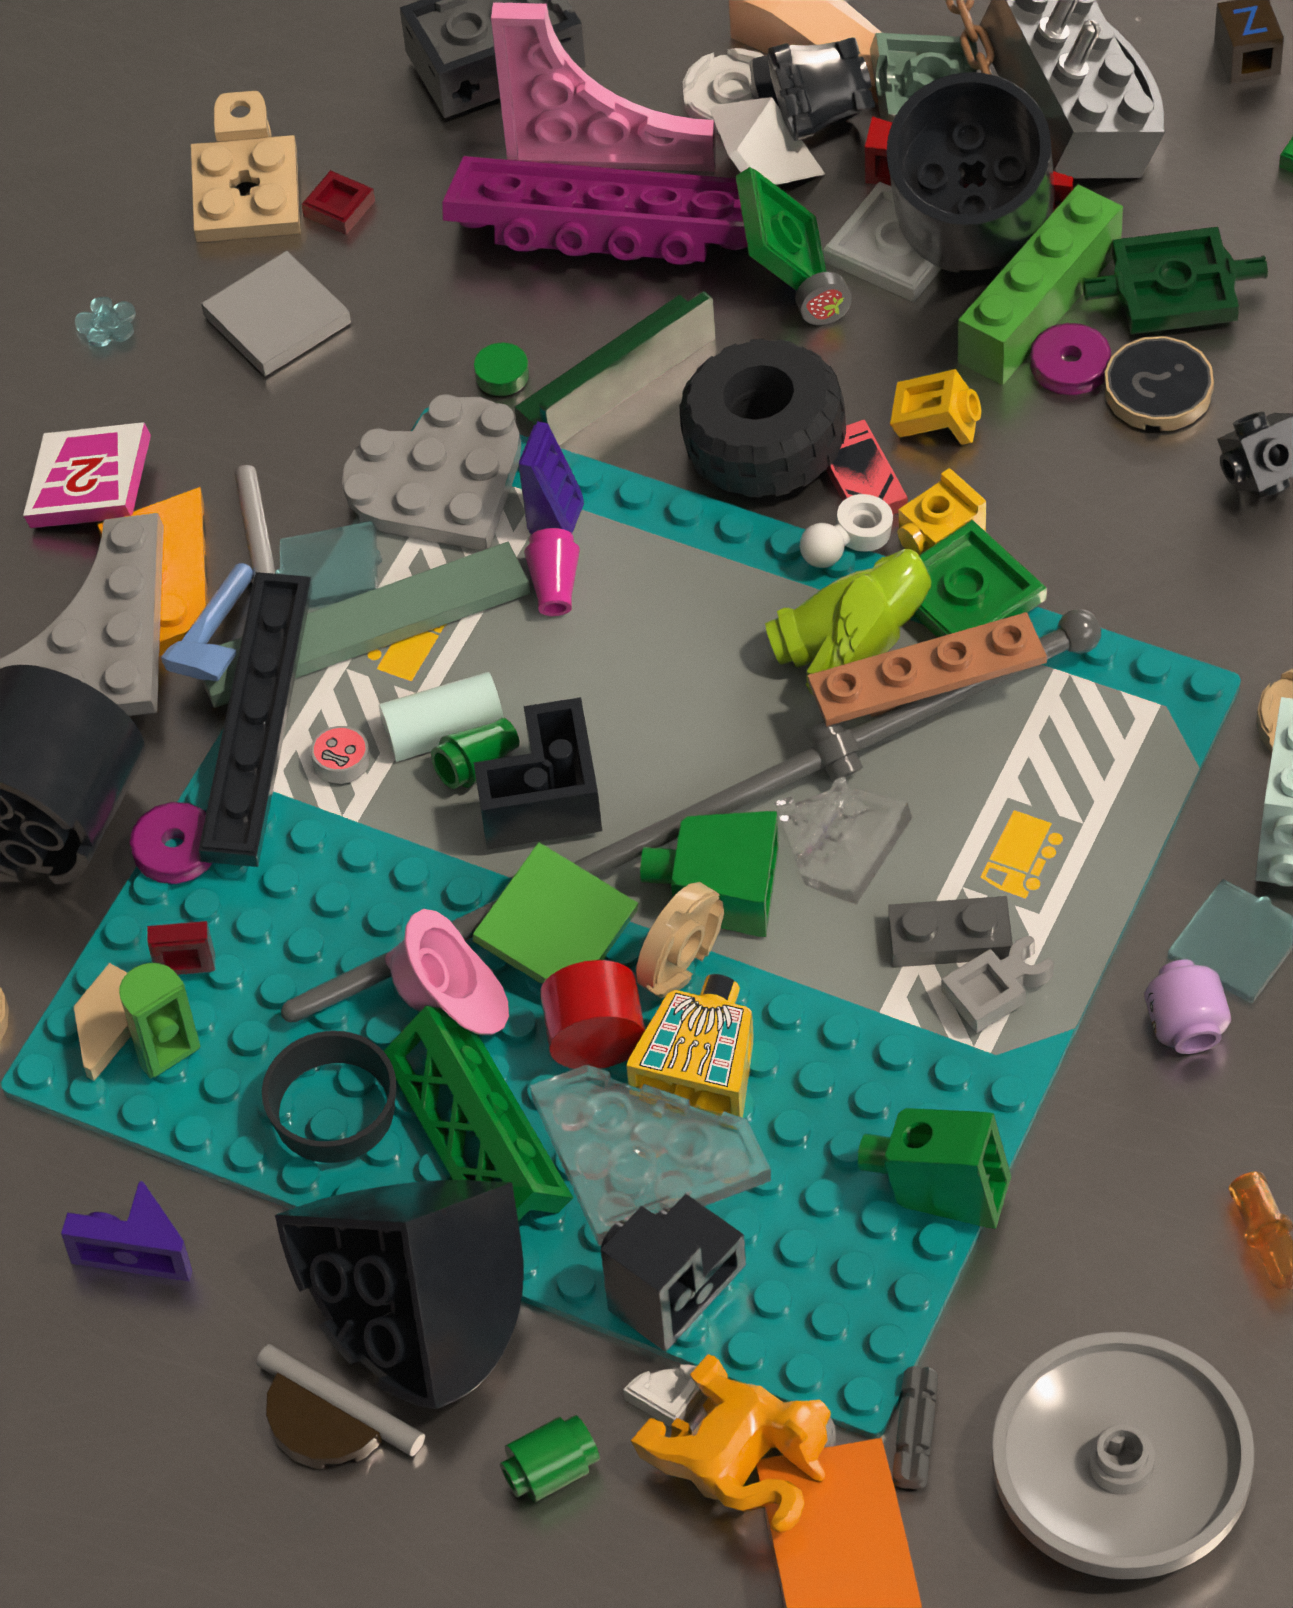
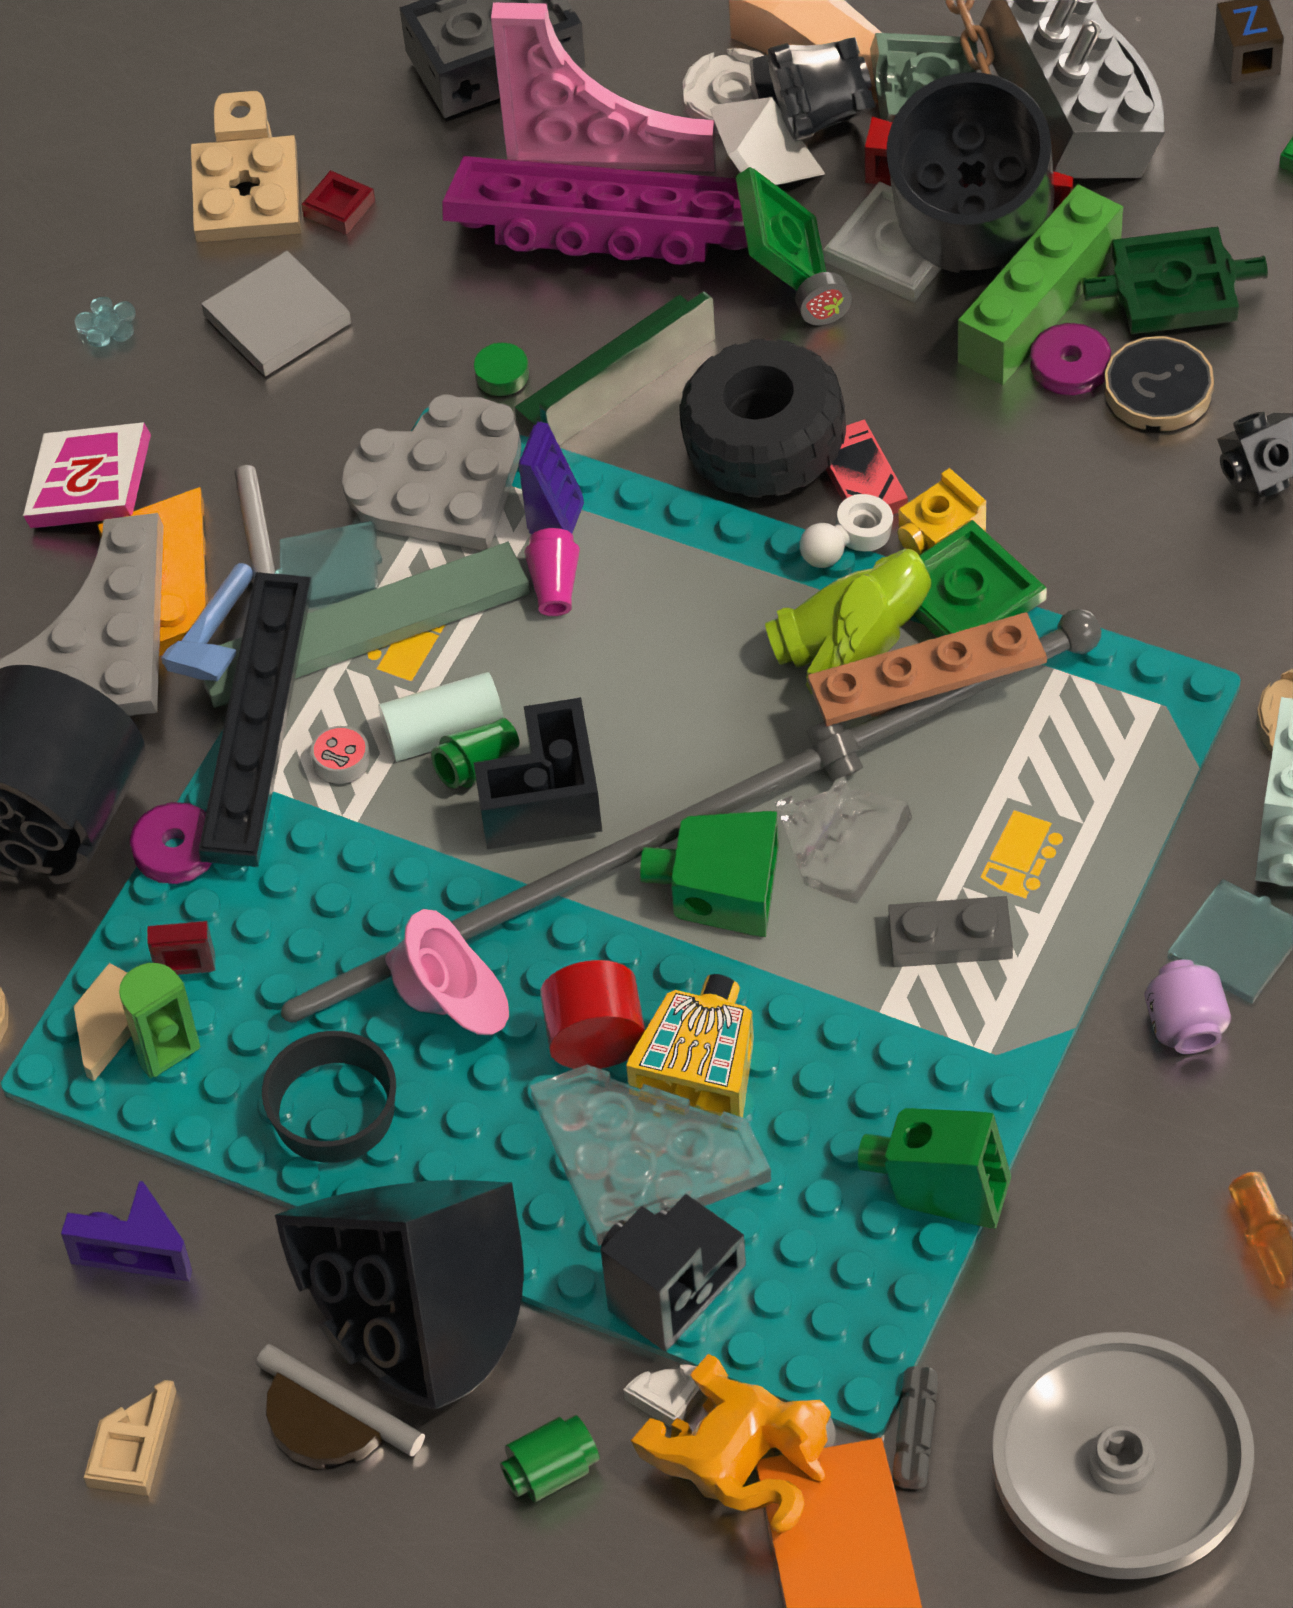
(130, 1444): none -> tan tile
(484, 1102): green fence -> none
(553, 916): bright green tile -> none
(679, 934): tan tile -> none
(935, 404): yellow bracket -> none
(993, 988): light grey plate -> none

